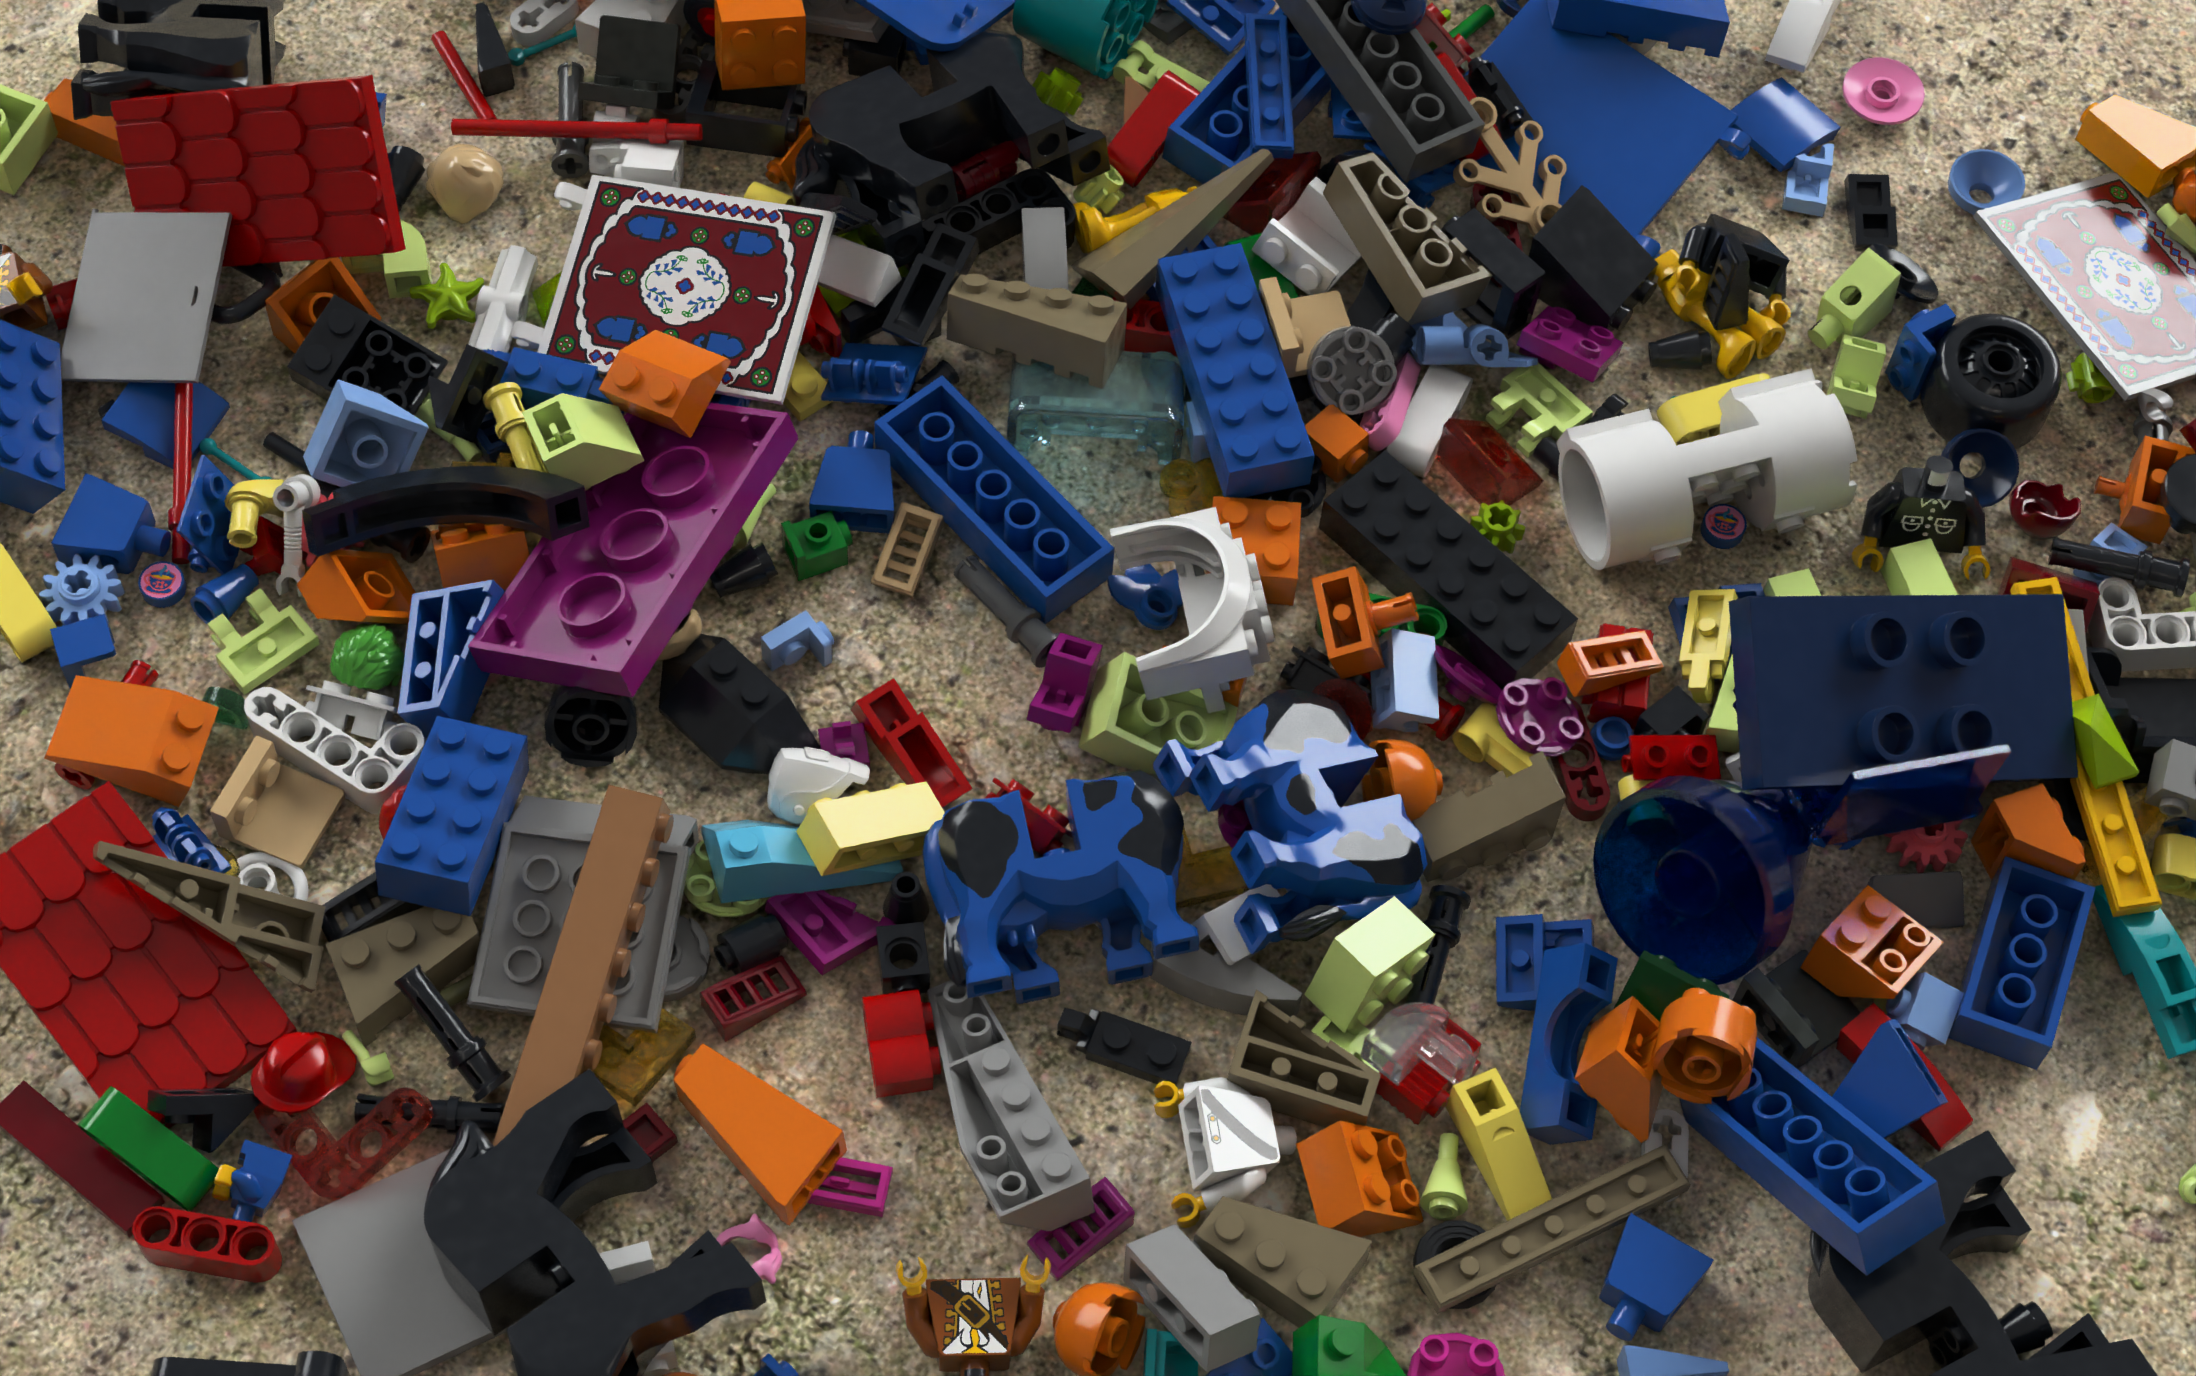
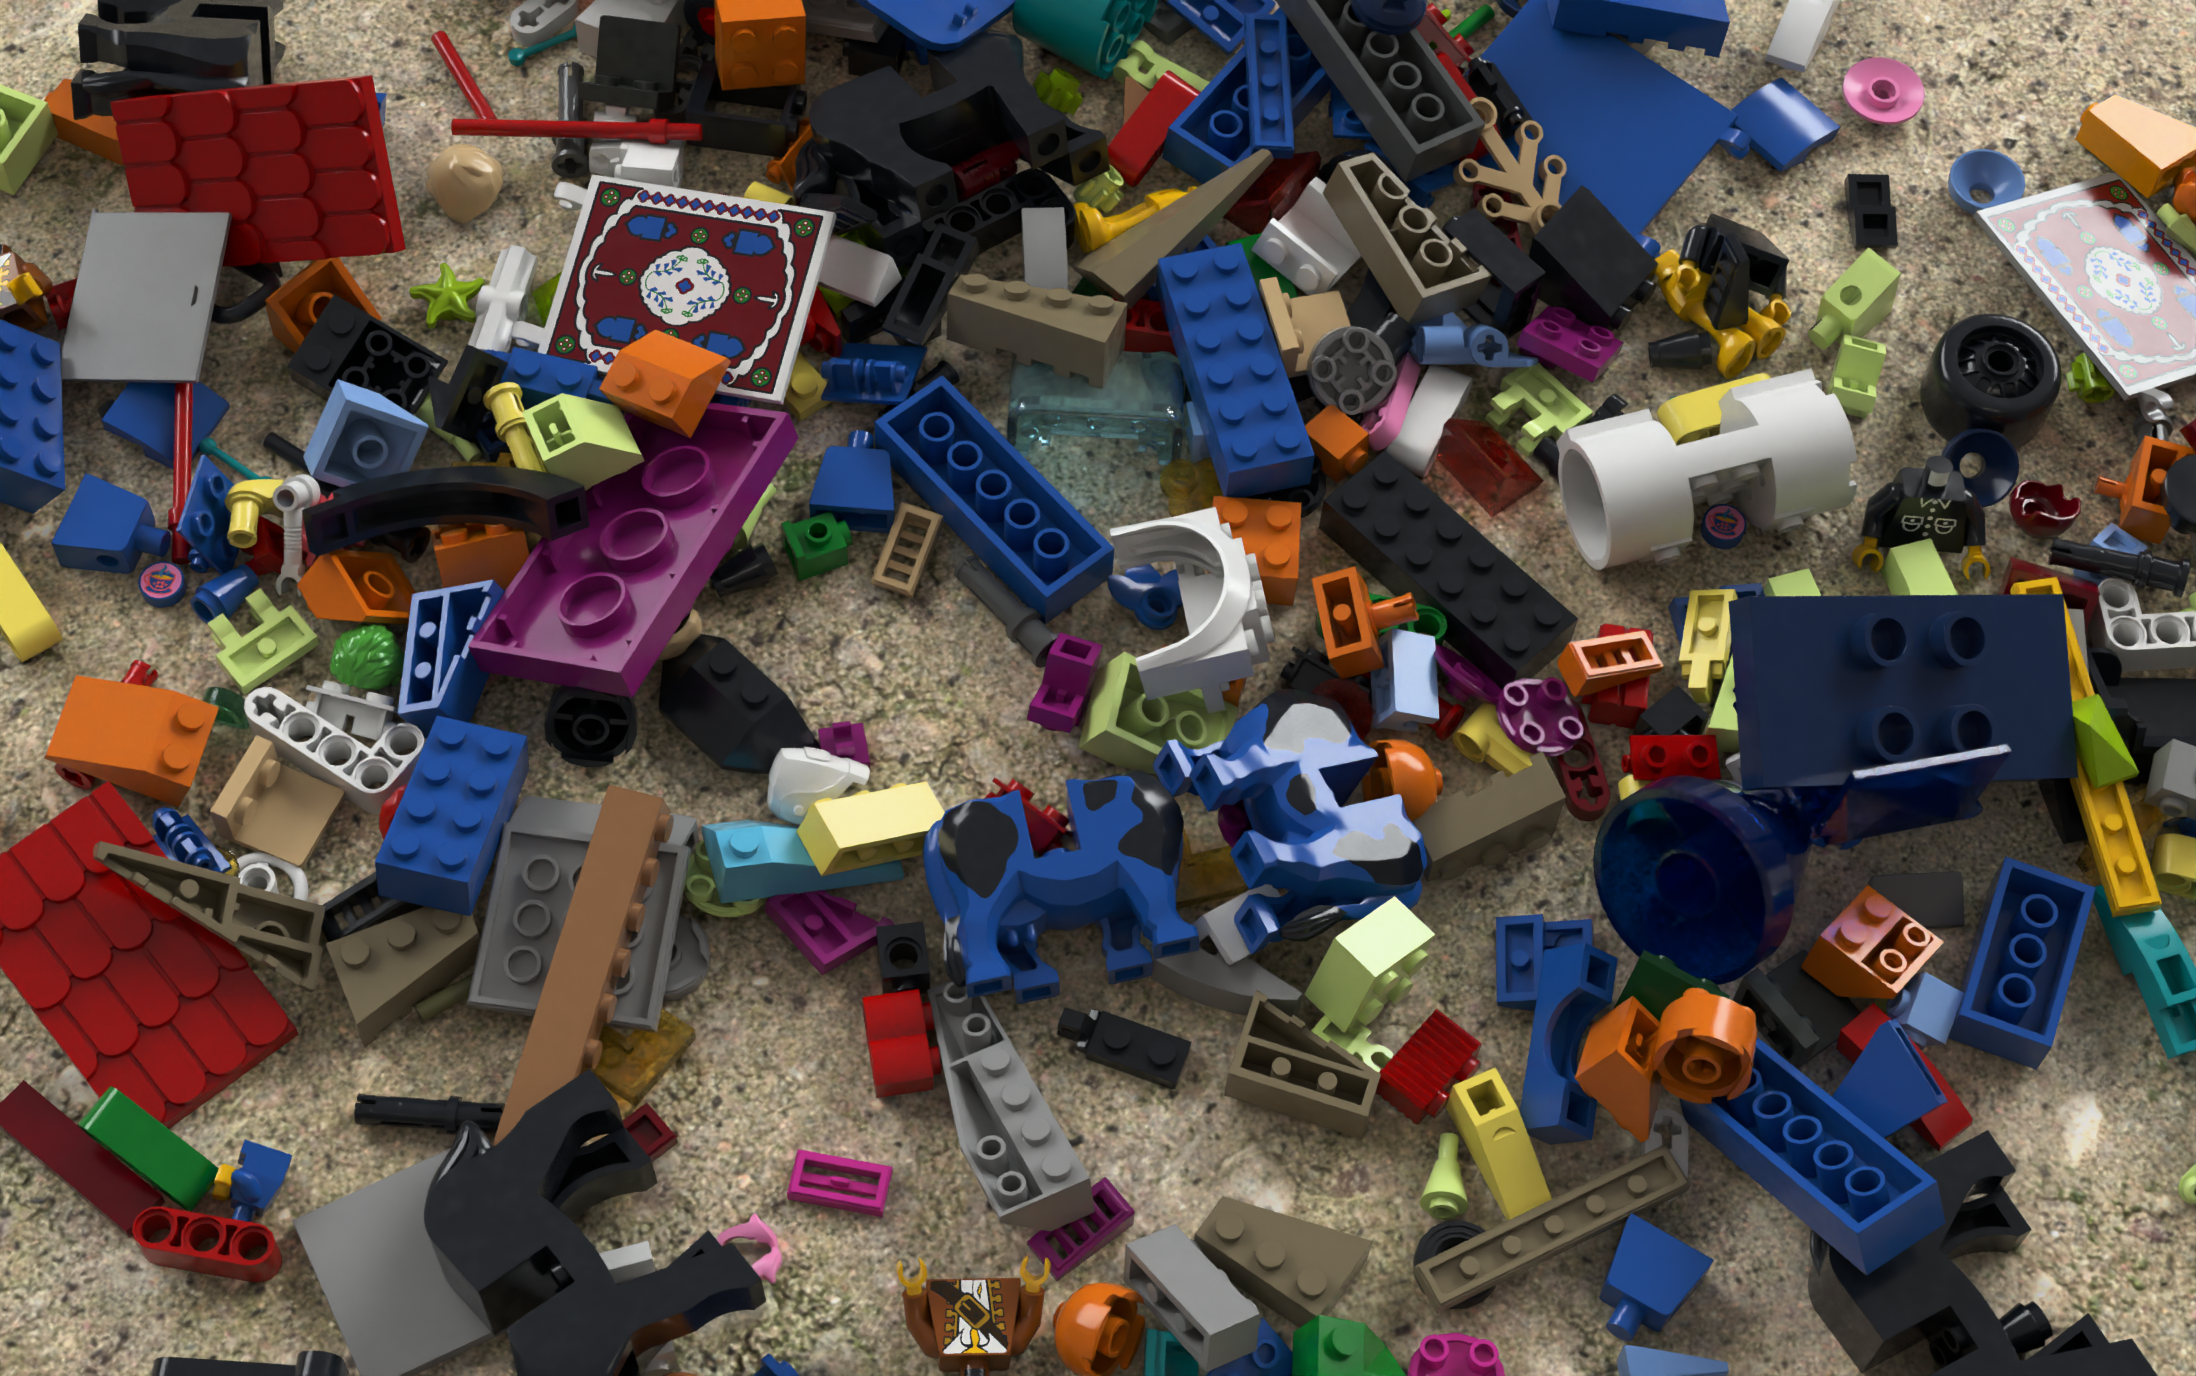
(81, 590): light blue gear -> none
(82, 644): blue panel -> none
(211, 1110): black slope -> none
(301, 1071): red piece -> none
(331, 1153): clear red beam -> none
(375, 1068): yellowish green hand -> none
(401, 268): yellowish green brick -> none
(406, 171): black cone -> none
(465, 1052): black pin -> none
(492, 59): black slope -> none
(733, 1024): dark red slope -> none
(750, 943): black brick -> none
(762, 1131): orange slope -> none
(793, 638): light blue bracket -> none
(906, 900): black cone -> none
(910, 742): red slope -> none
(1226, 1140): white torso -> none
(1359, 1179): orange slope -> none
(1414, 1034): clear brick -> none
(1445, 937): black pin -> none
(1499, 525): lime gear -> none
(1611, 738): blue plate -> none
(1808, 182): light blue slope -> none
(1914, 281): black dish -> none
(1916, 350): blue bracket -> none
(1929, 845): coral gear -> none
(2030, 830): orange slope -> none

